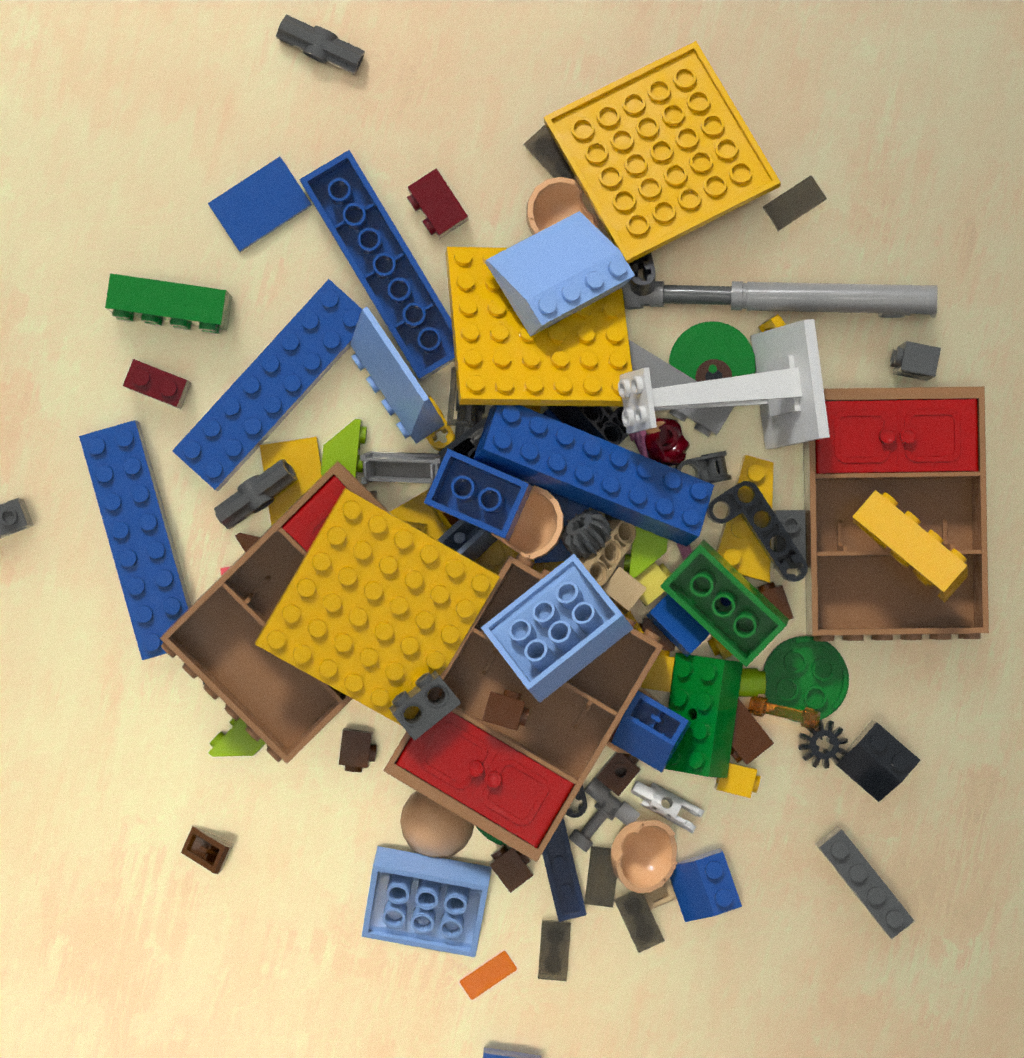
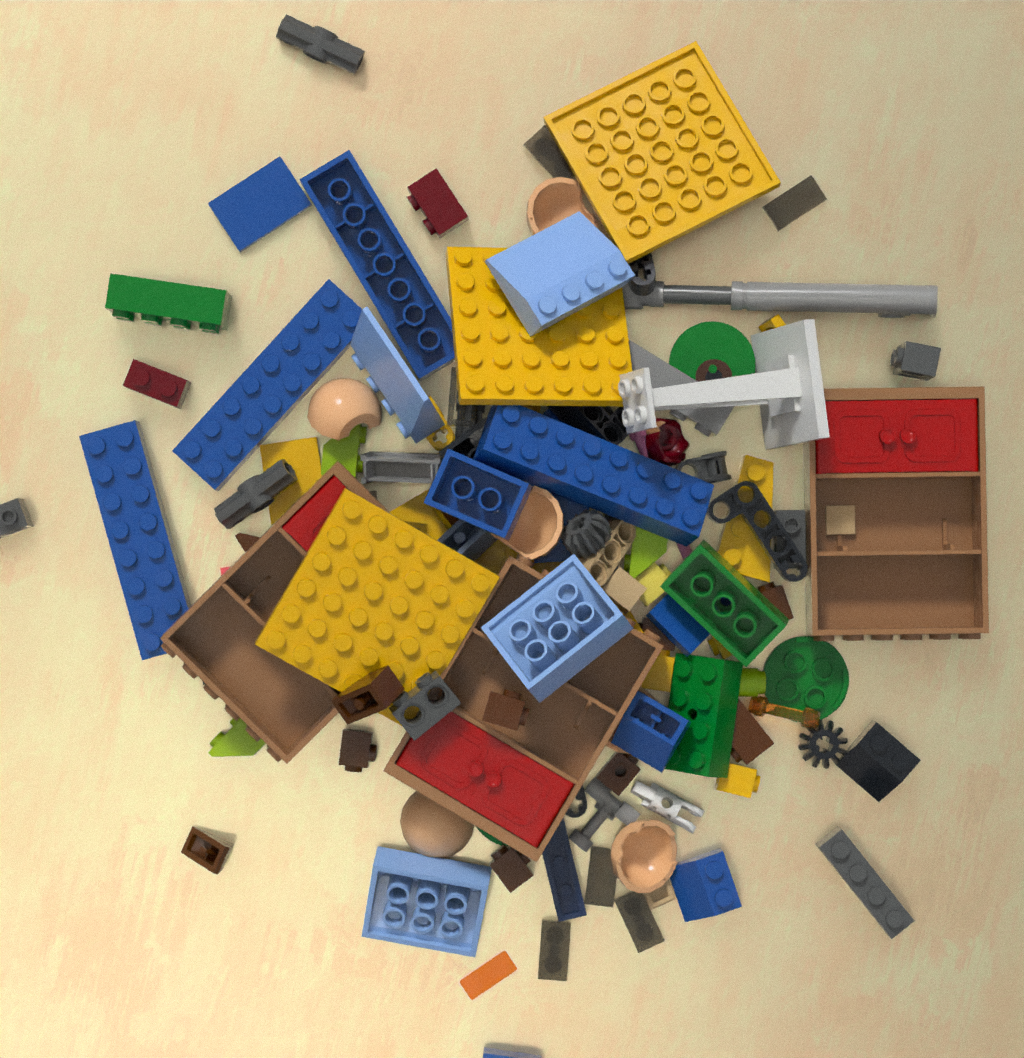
(342, 406): none -> light nougat cylinder
(368, 695): none -> reddish brown slope
(840, 520): none -> tan tile
(912, 544): yellow wedge -> none

